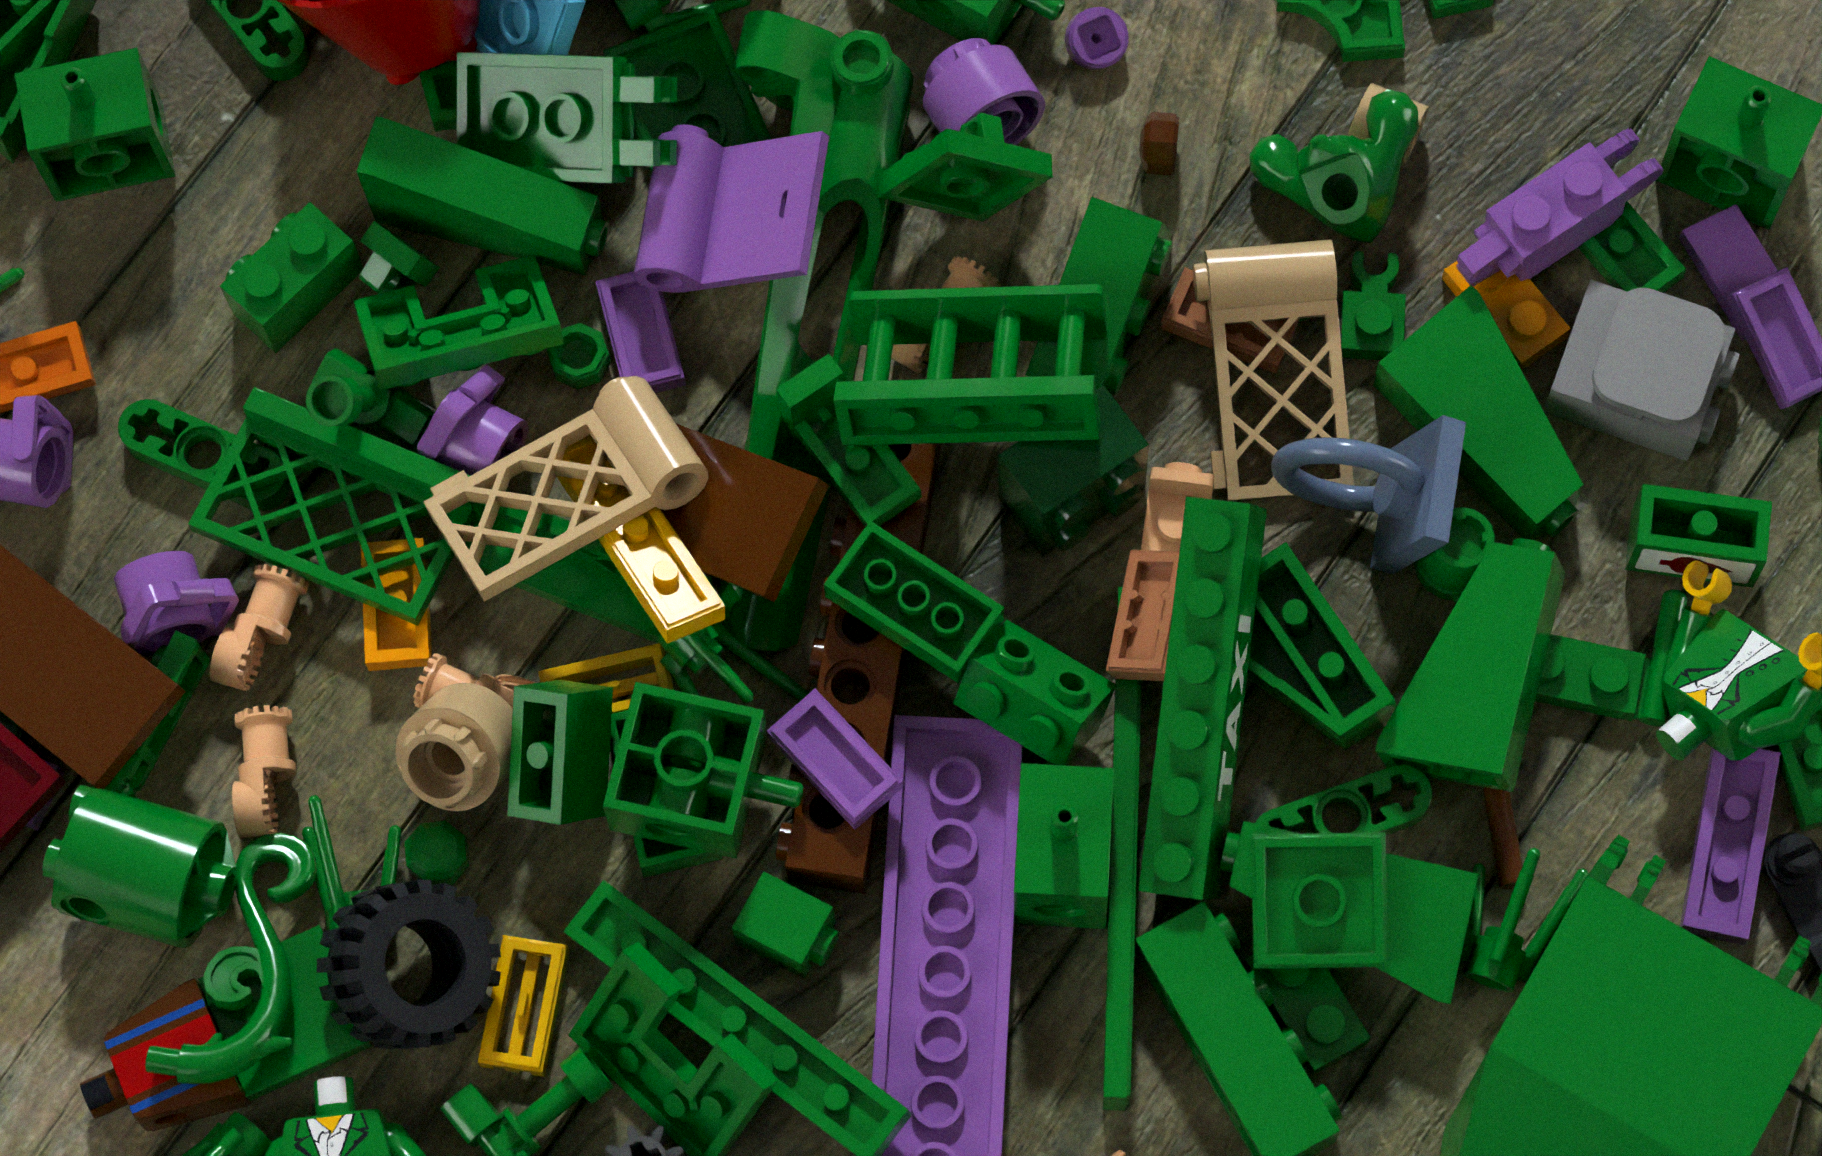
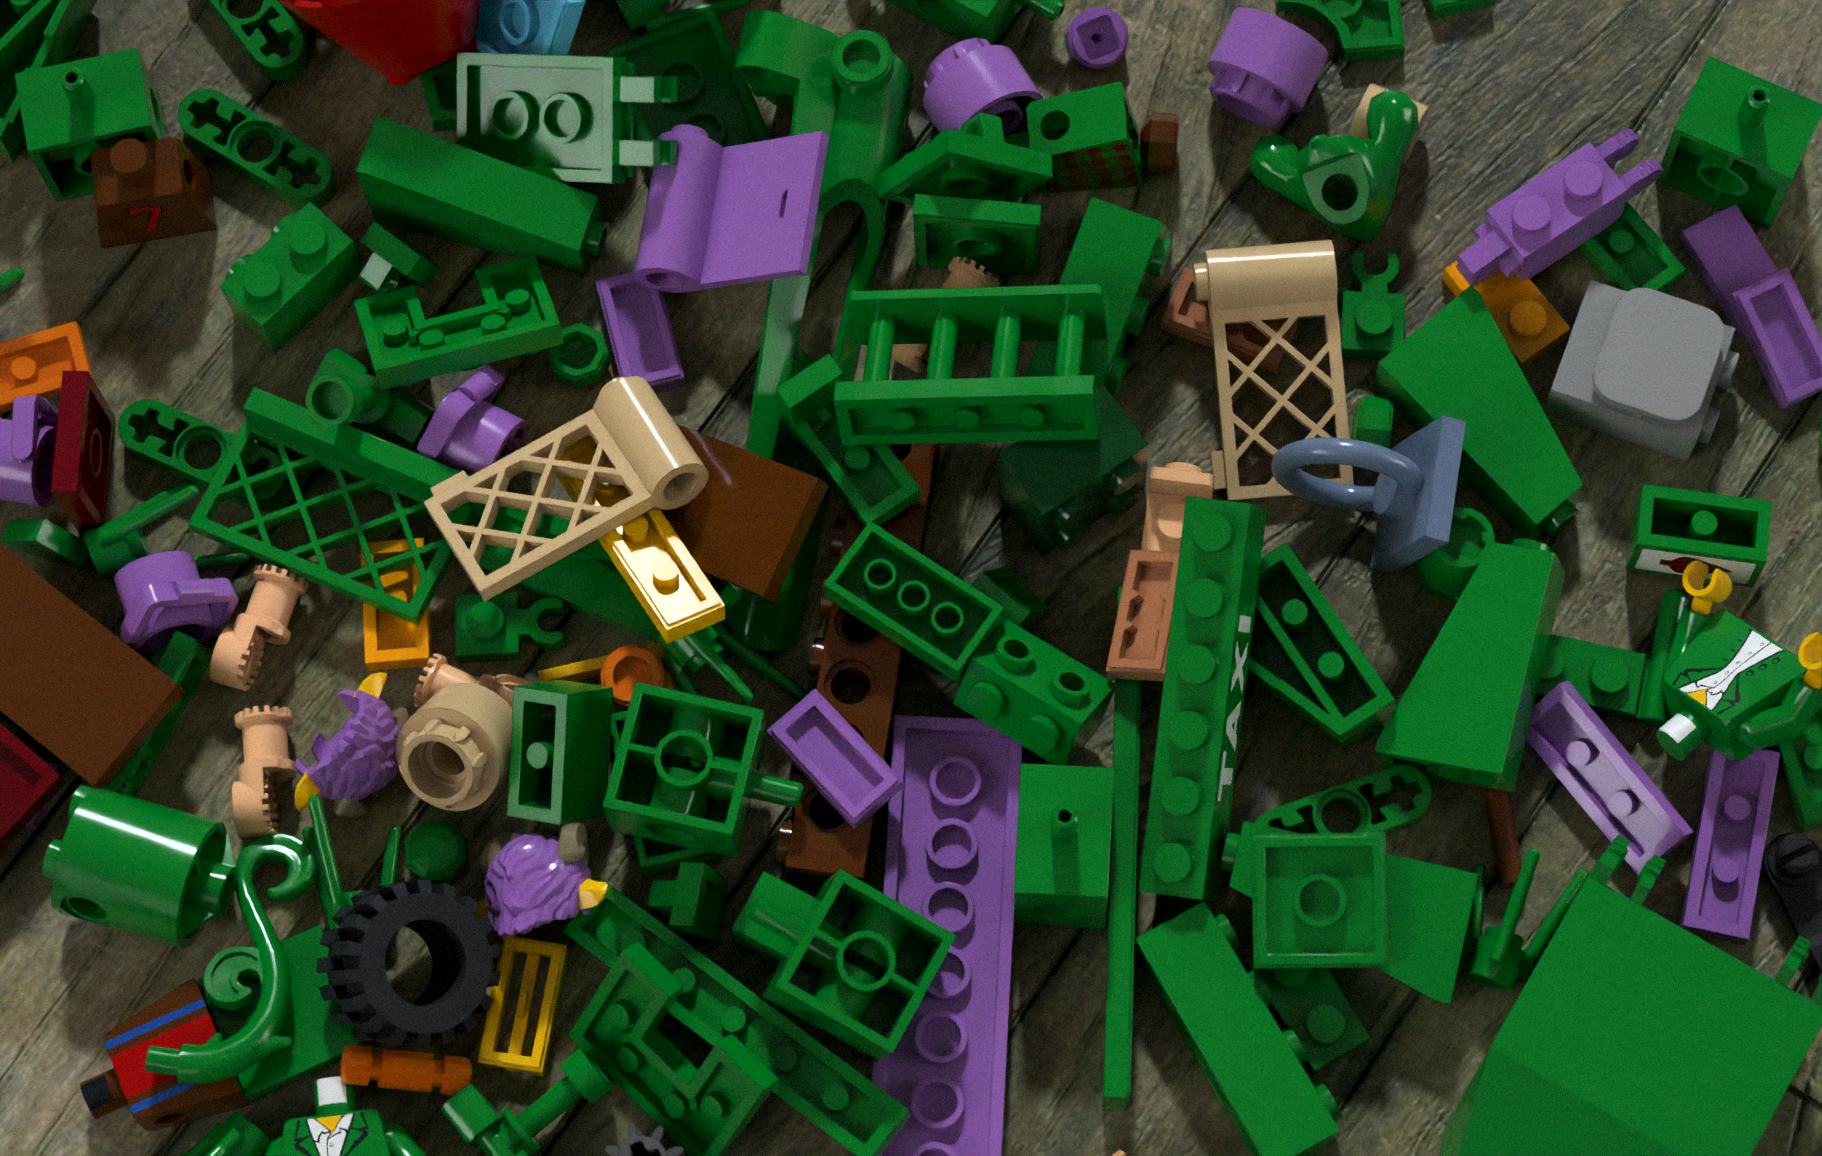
(46, 541): none -> green tile
(82, 451): none -> dark red tile
(123, 541): none -> green plant
(150, 192): none -> reddish brown torso
(246, 125): none -> green beam
(359, 756): none -> medium lavender hair
(404, 1070): none -> orange axle
(499, 625): none -> green plate
(537, 879): none -> medium lavender hair
(628, 666): none -> orange tile
(692, 901): none -> green tile
(854, 963): none -> green piece
(992, 233): none -> green tile
(1019, 602): none -> green tile
(1089, 138): none -> green torso
(1264, 67): none -> medium lavender piece
(1373, 421): none -> green tile
(1604, 776): none -> medium lavender plate

